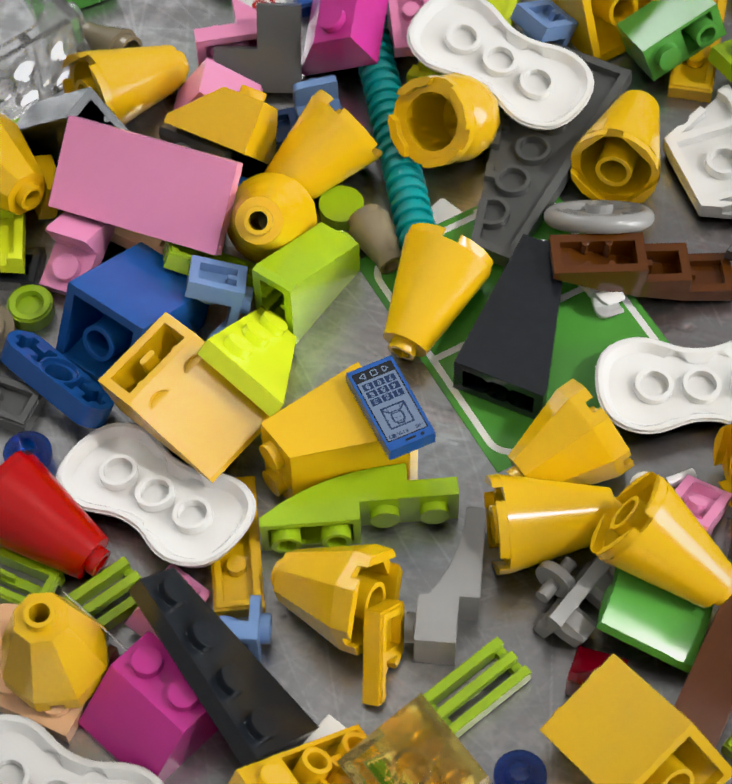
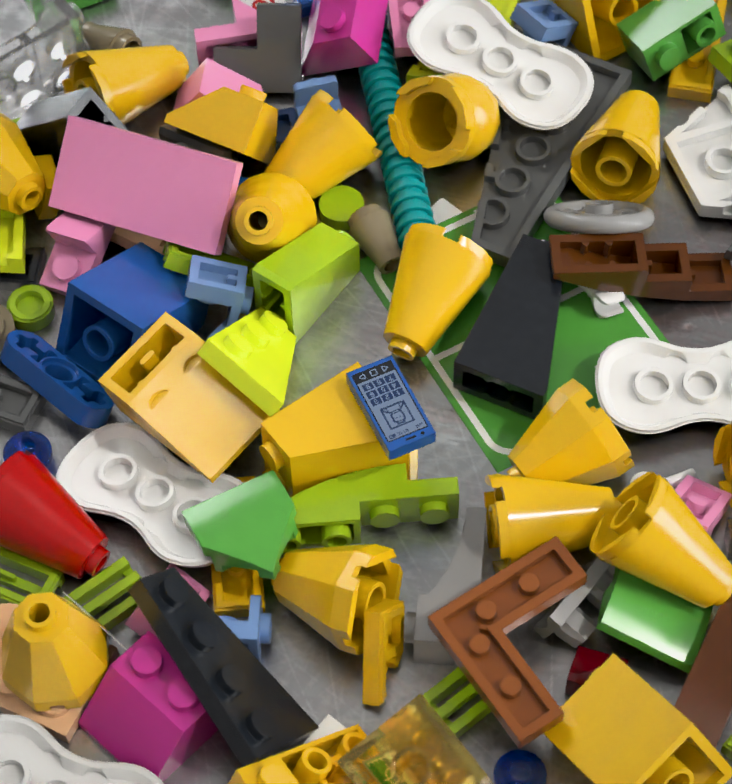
(245, 525): none -> bright green slope
(476, 630): none -> dark orange plate

